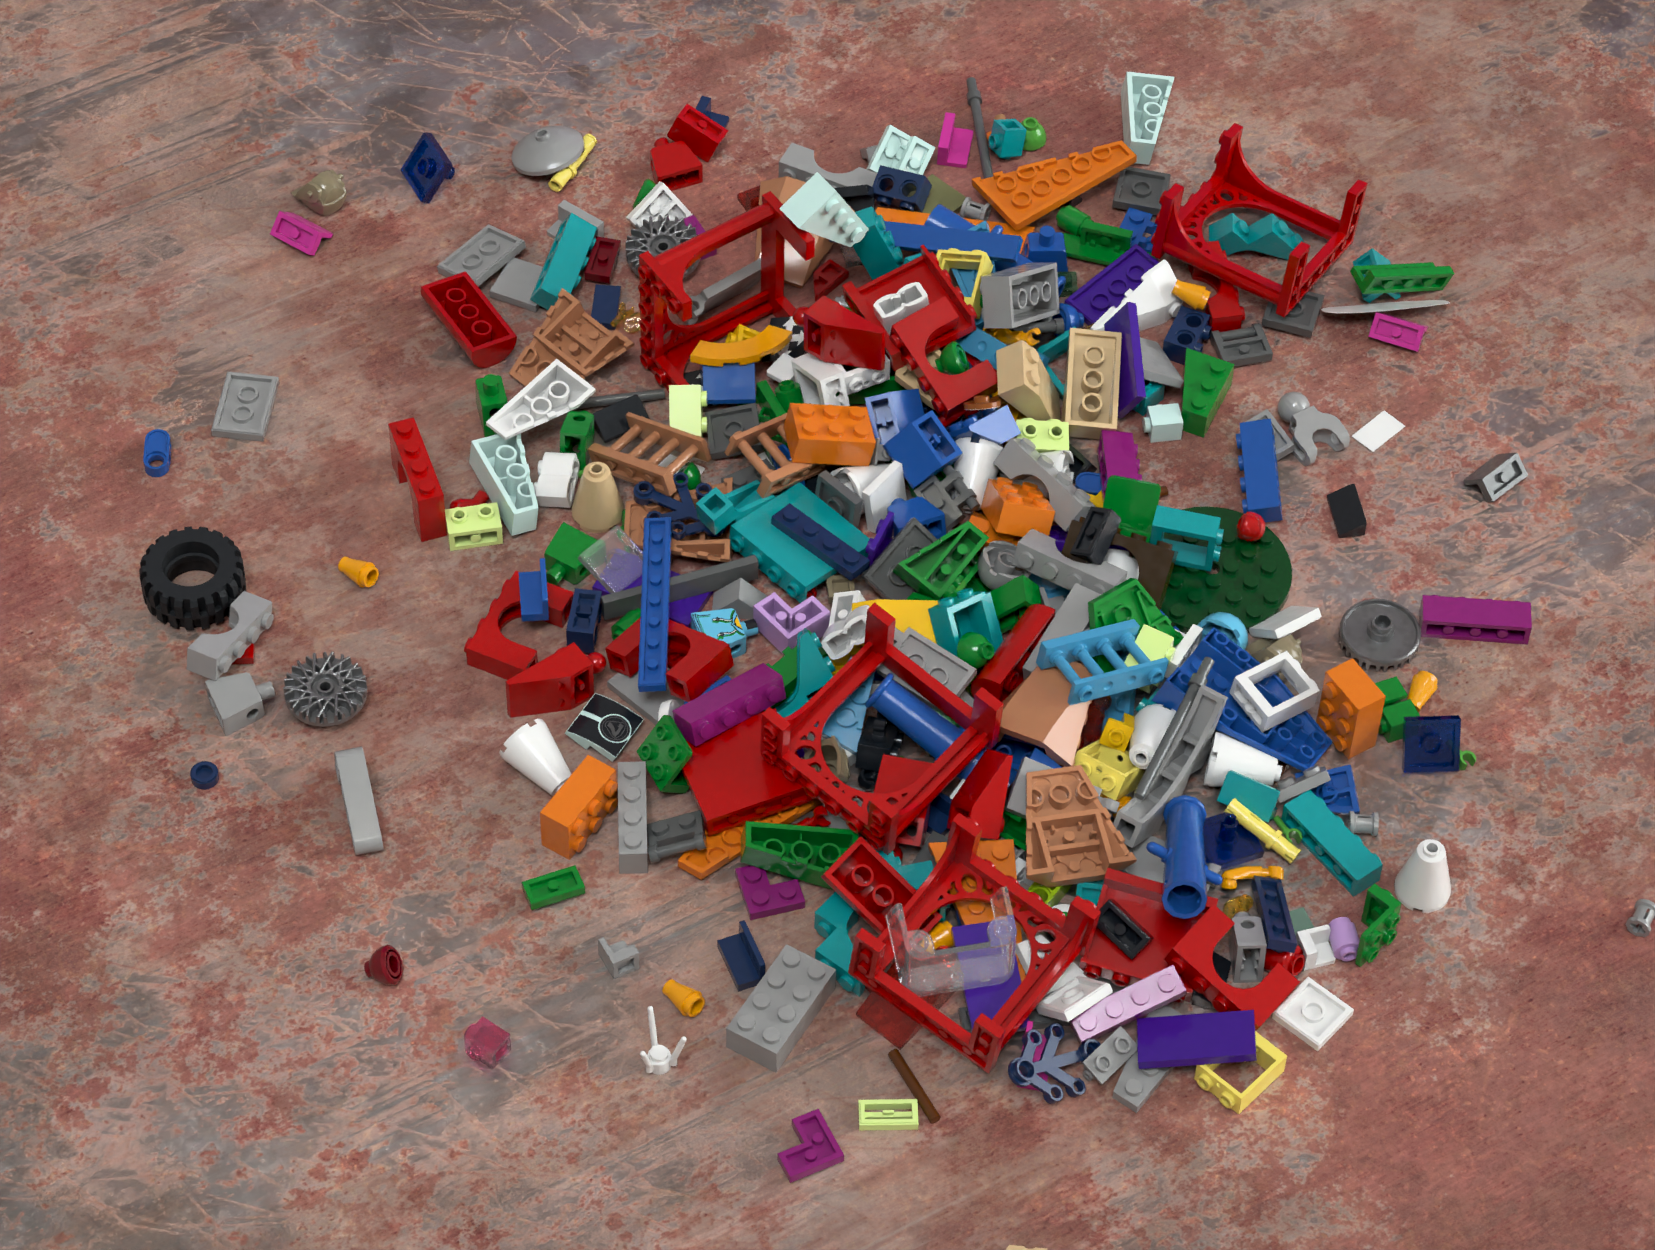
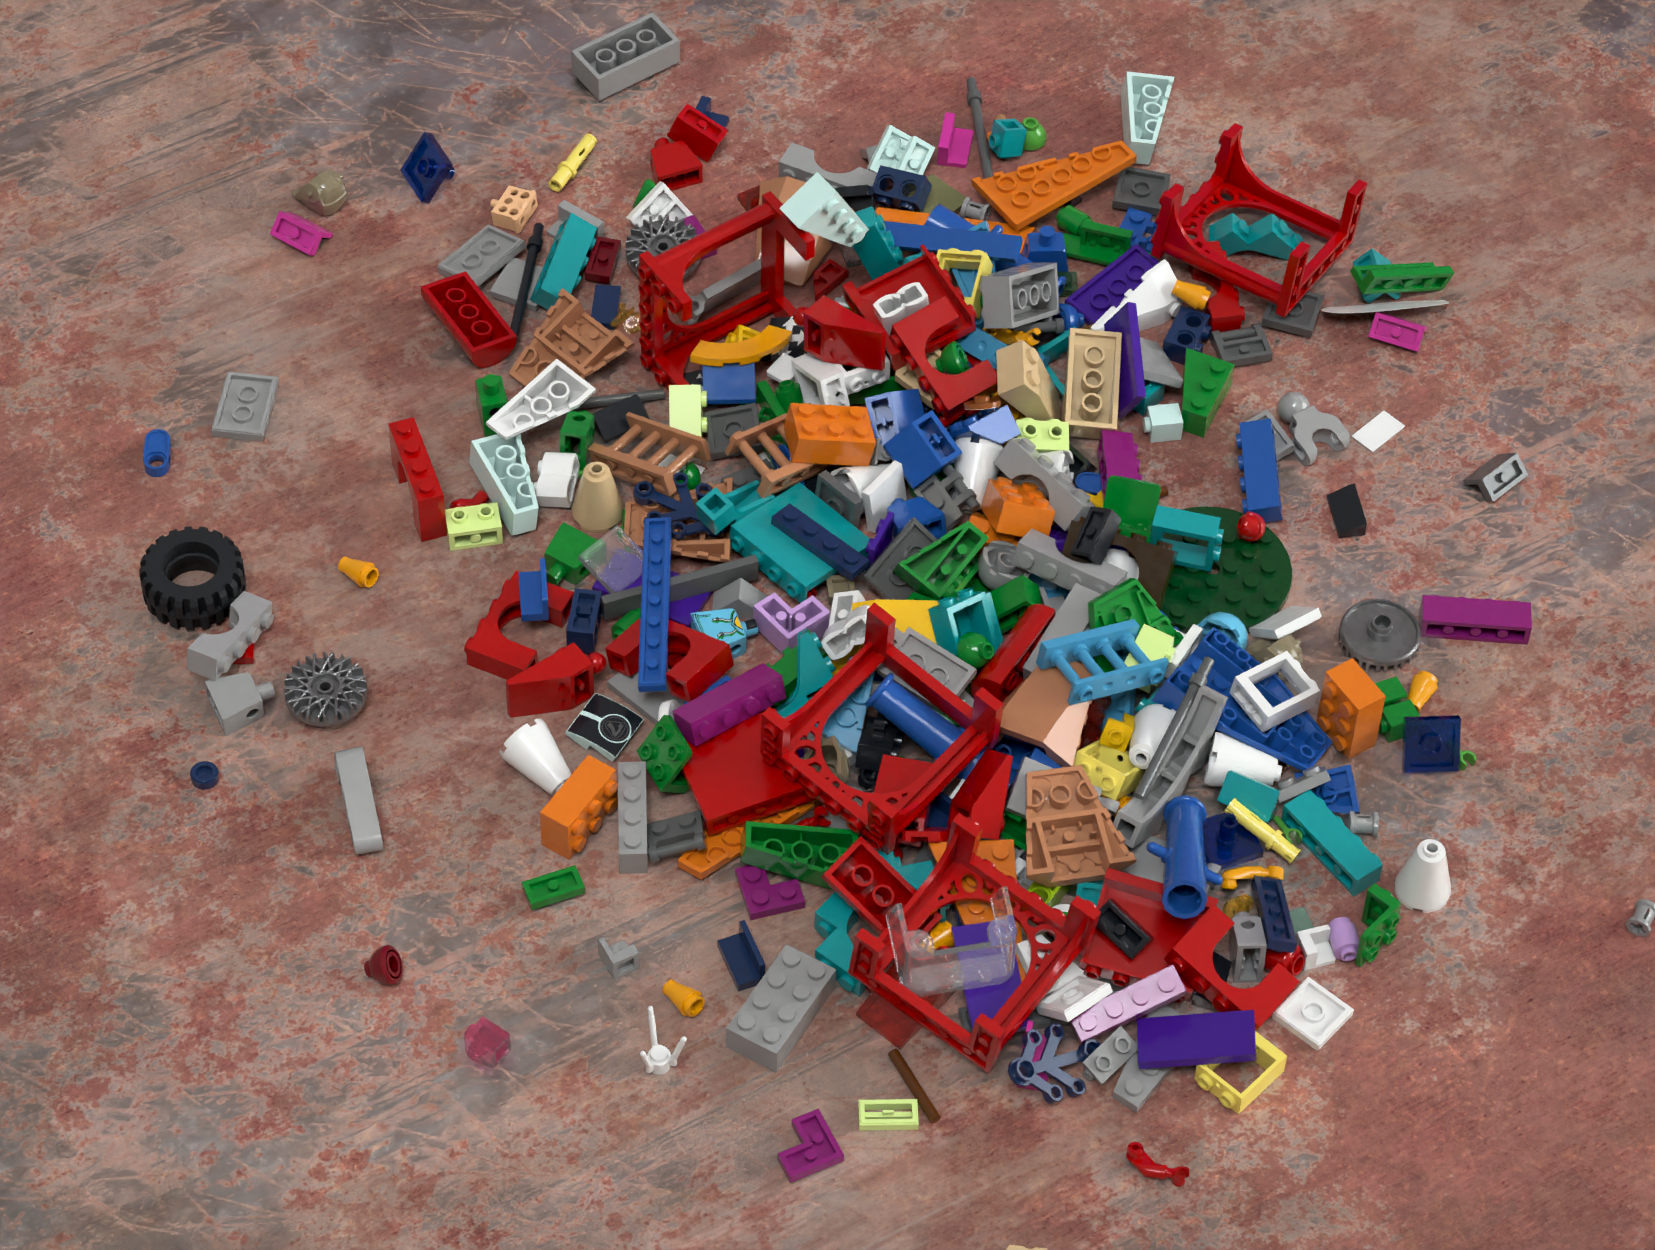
(514, 208): none -> light nougat piece
(534, 247): none -> black bar
(547, 150): light grey dish -> none
(625, 56): none -> light grey brick
(929, 834): none -> red tile
(1150, 1169): none -> red arm

